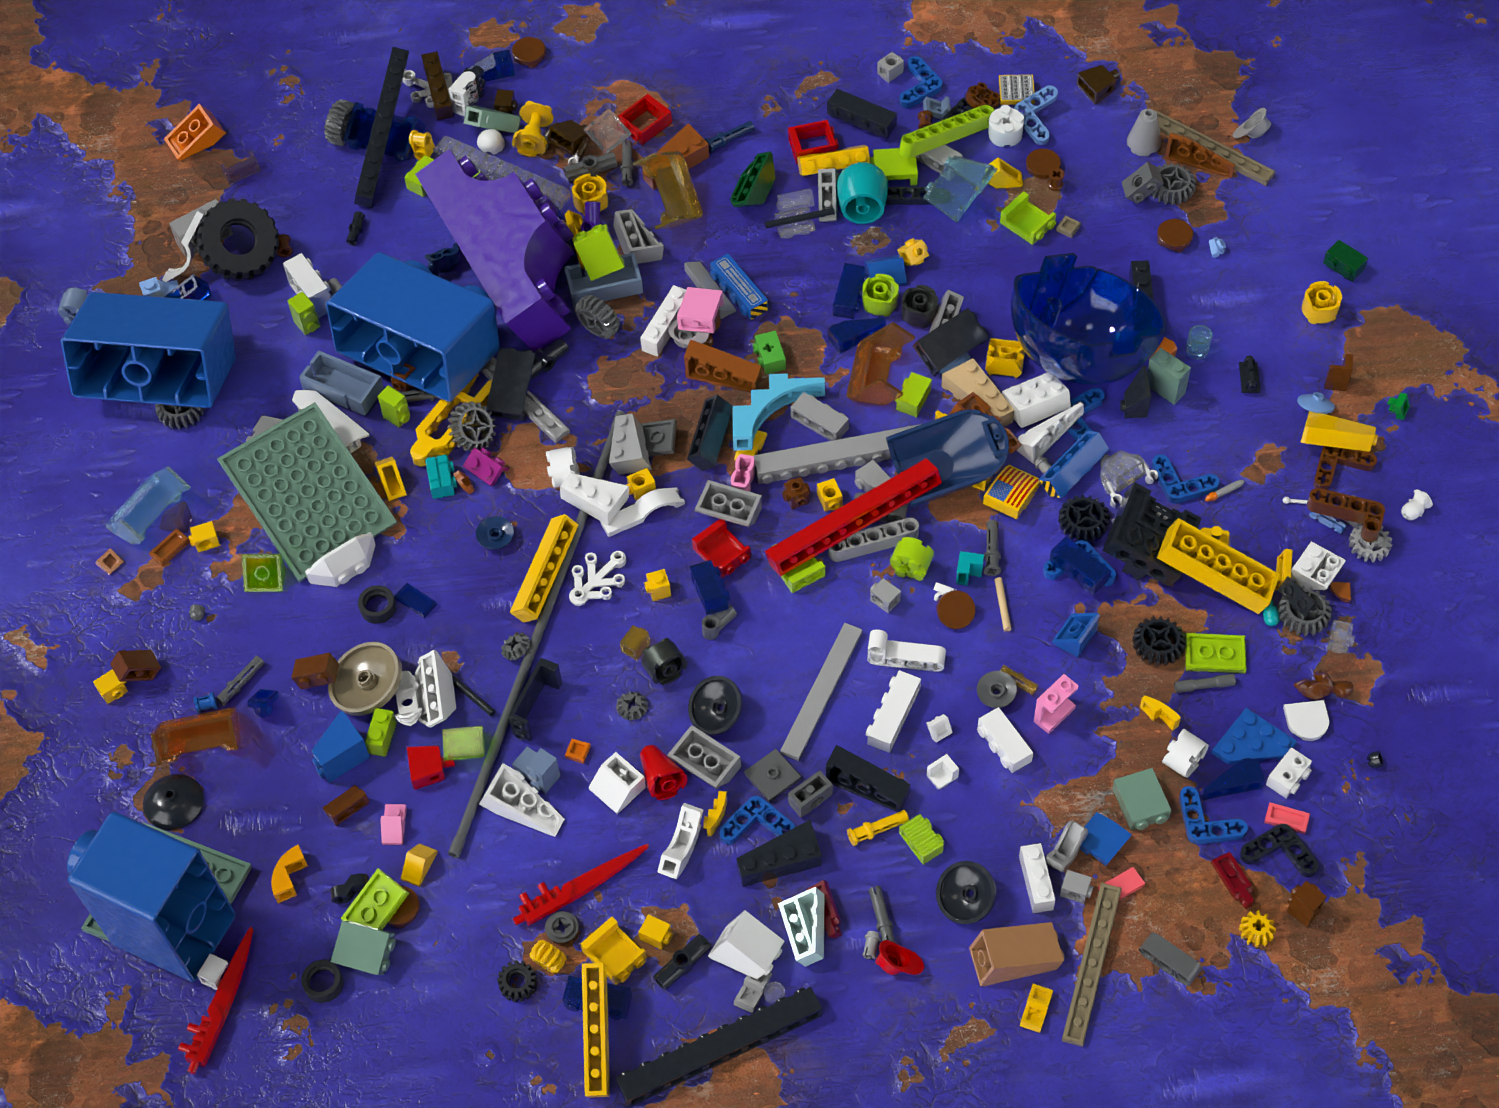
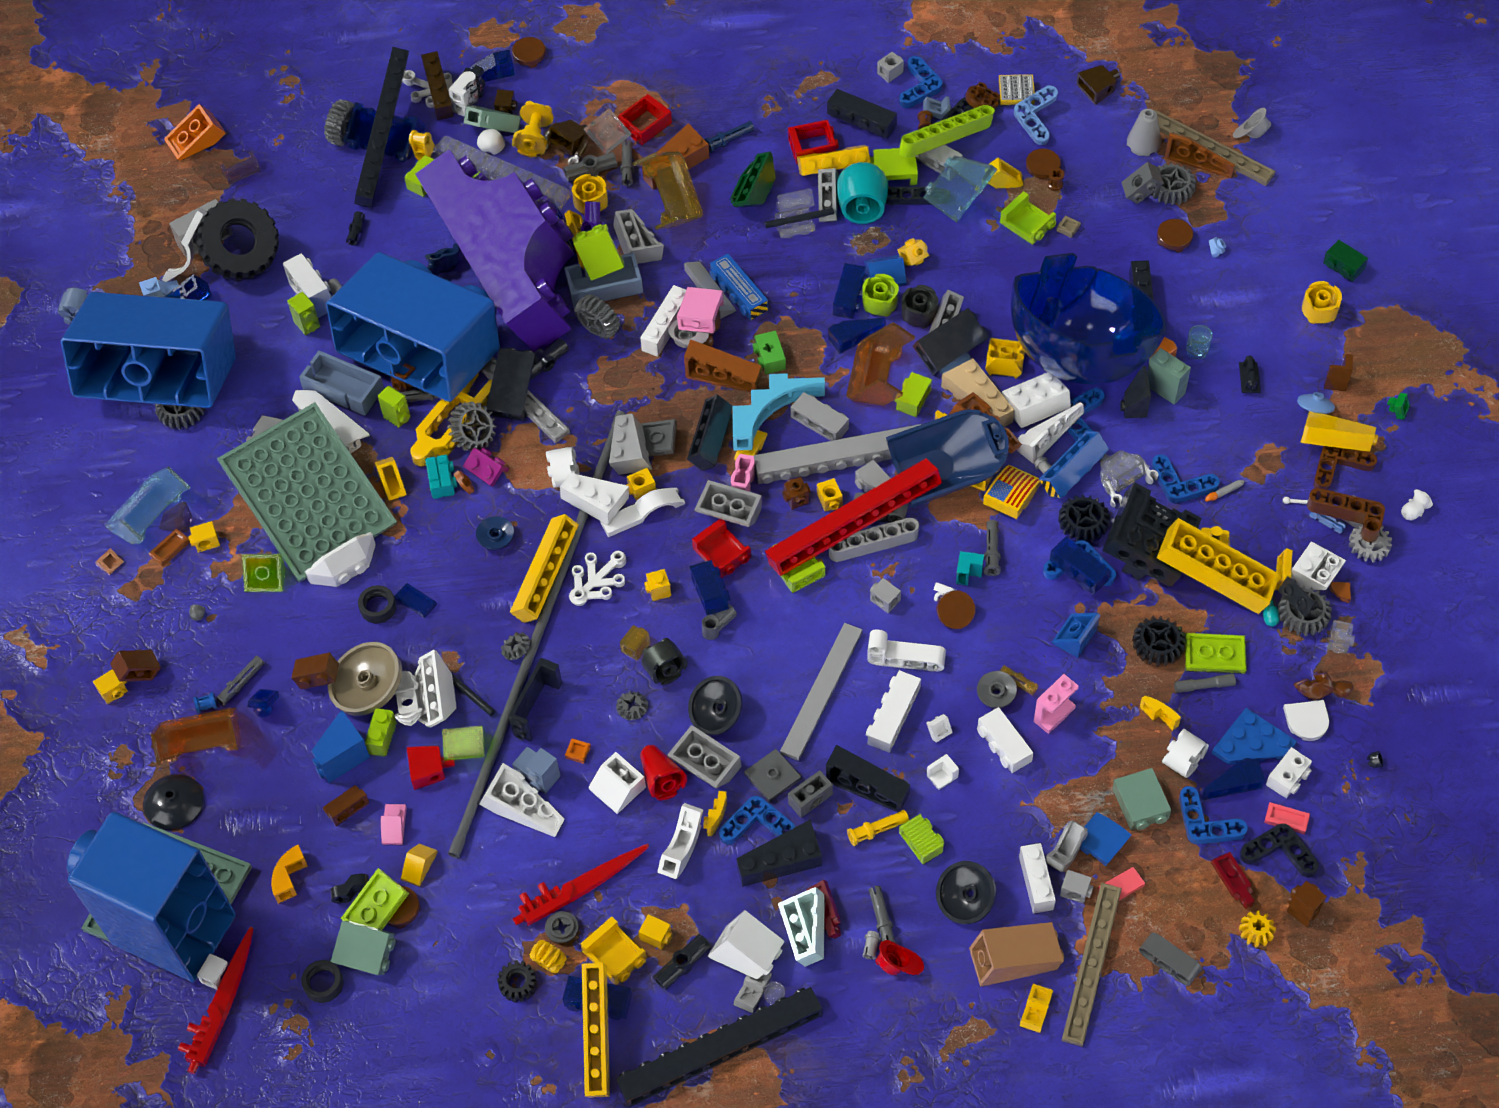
(284, 248): reddish brown bush -> none
(911, 558): lime brick -> none
(1002, 604): tan bar -> none
(1005, 126): white brick -> none

